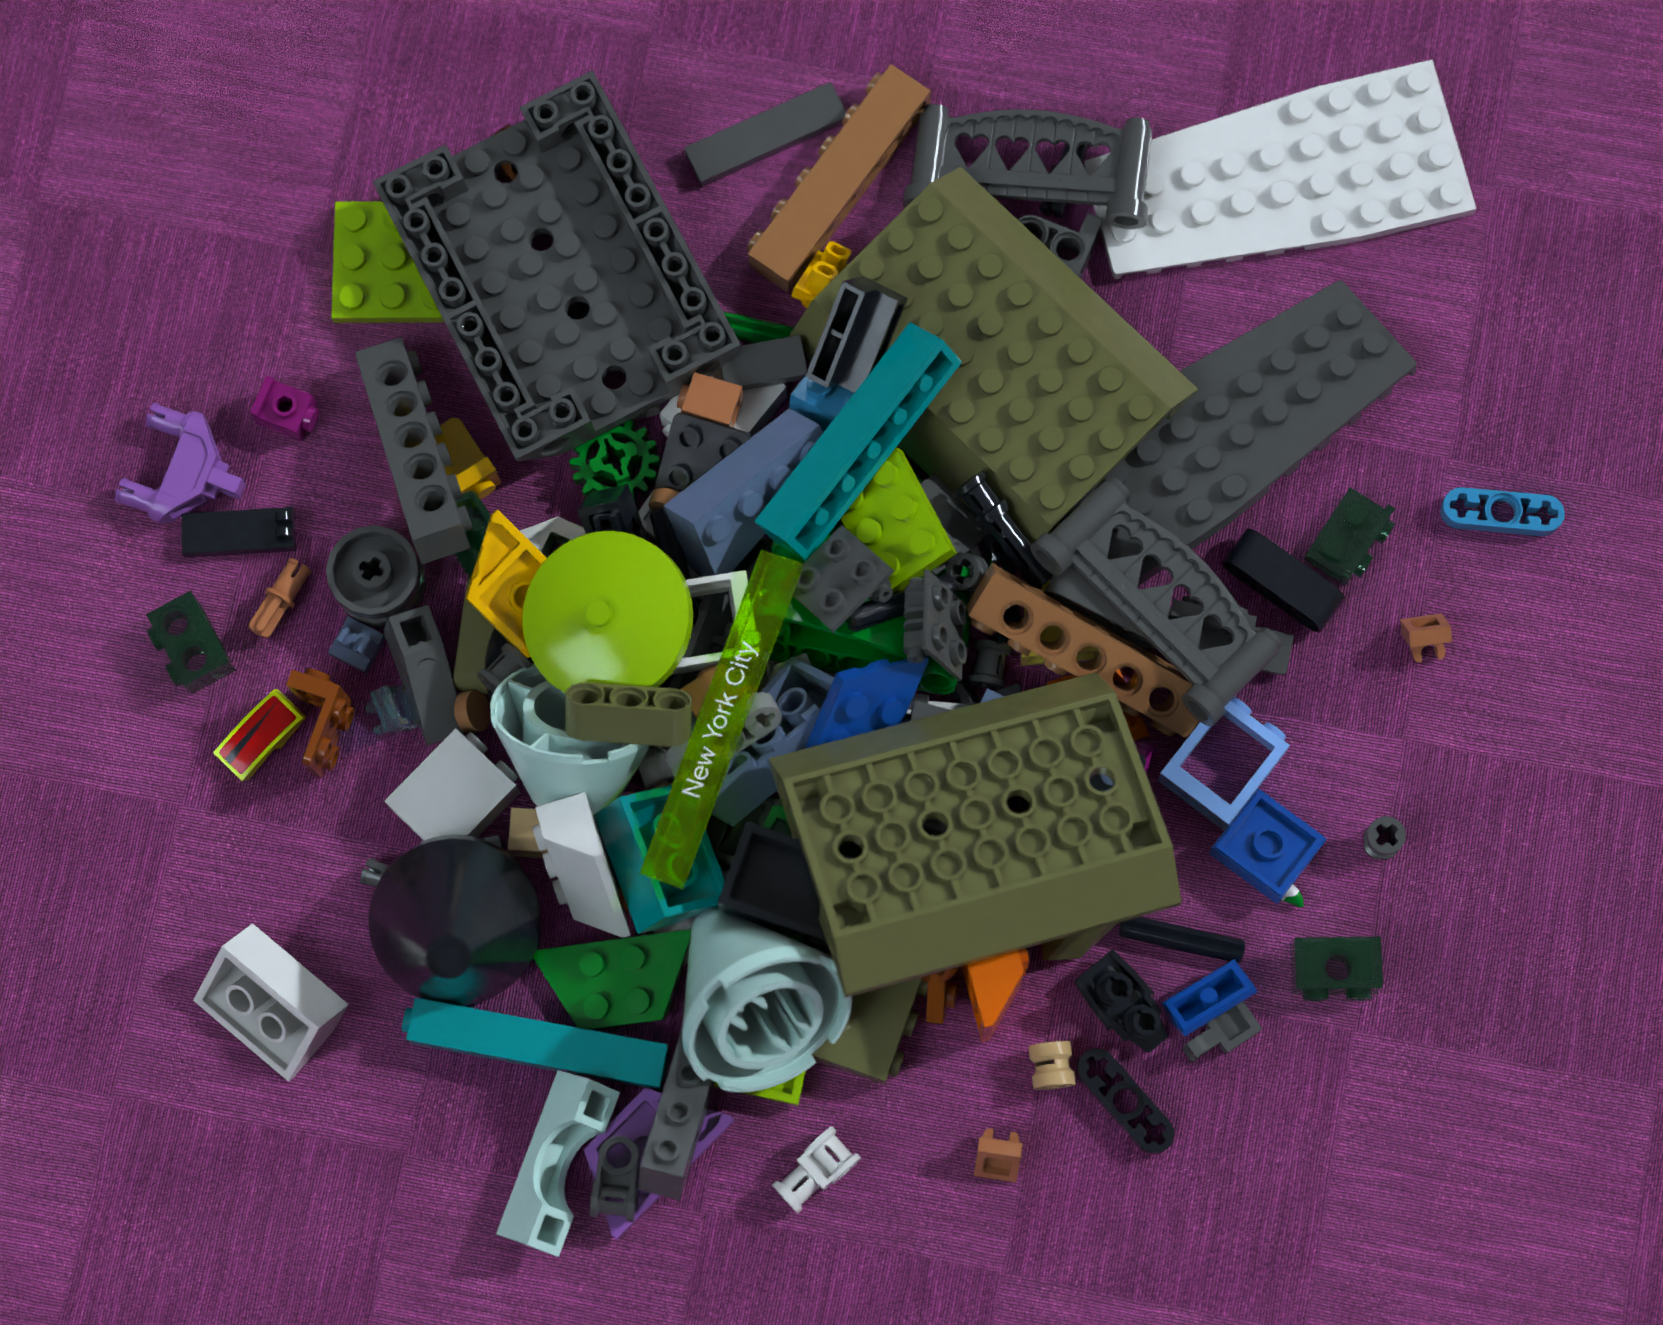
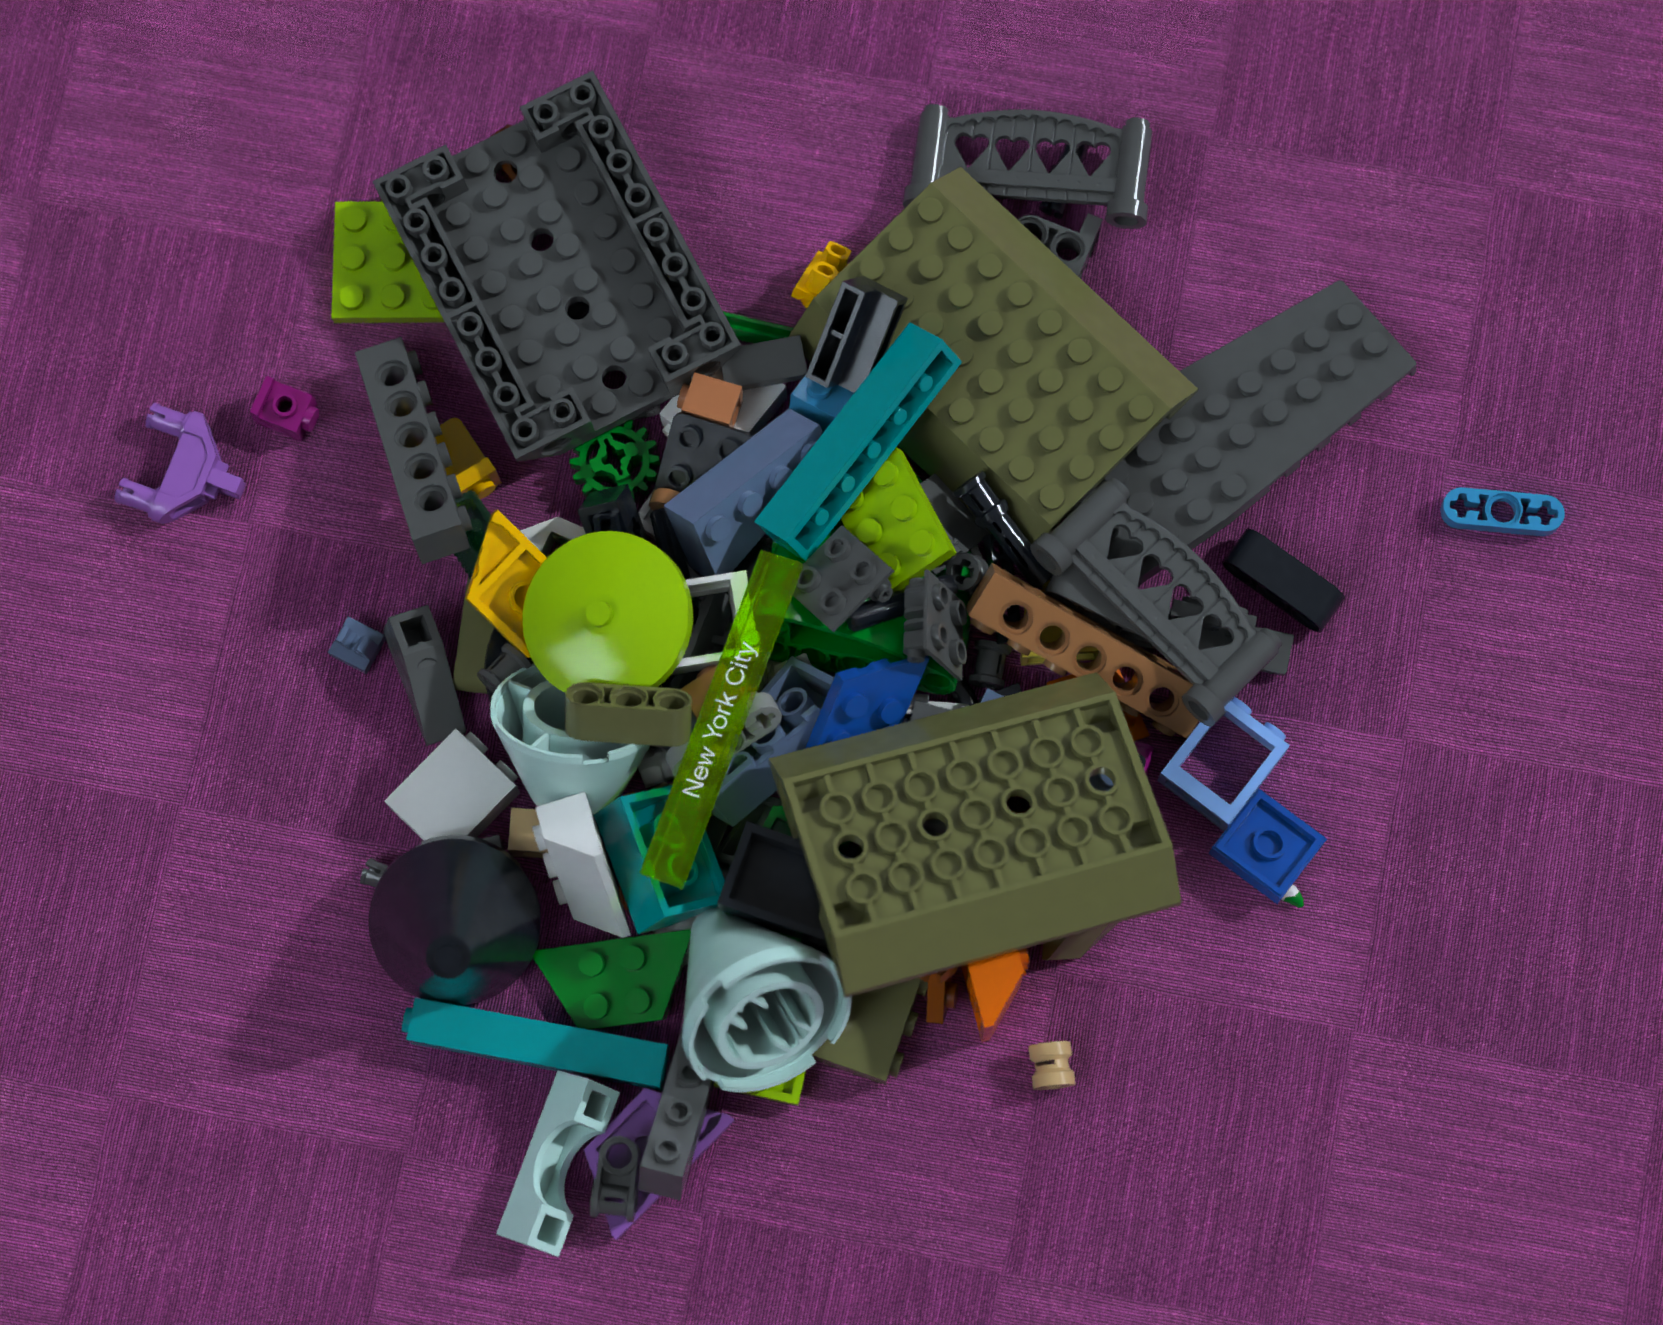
(196, 639): clear green brick -> none
(238, 532): black hinge -> none
(258, 734): slope -> none
(269, 1001): white slope -> none
(278, 599): nougat axle -> none
(335, 716): dark orange bracket -> none
(370, 597): dark grey wheel -> none
(393, 710): clear light blue tile -> none
(472, 711): medium nougat tile -> none
(765, 134): dark grey tile -> none
(818, 1167): white connector -> none
(838, 178): medium nougat brick -> none
(998, 1158): nougat tile -> none
(1121, 1119): black beam -> none
(1122, 1001): black connector -> none
(1183, 938): black axle -> none
(1208, 998): blue slope -> none
(1226, 1031): dark grey plate -> none
(1298, 174): white wing -> none
(1348, 536): clear green bracket -> none
(1359, 955): clear green brick -> none
(1378, 827): dark grey bush -> none
(1426, 631): nougat tile -> none

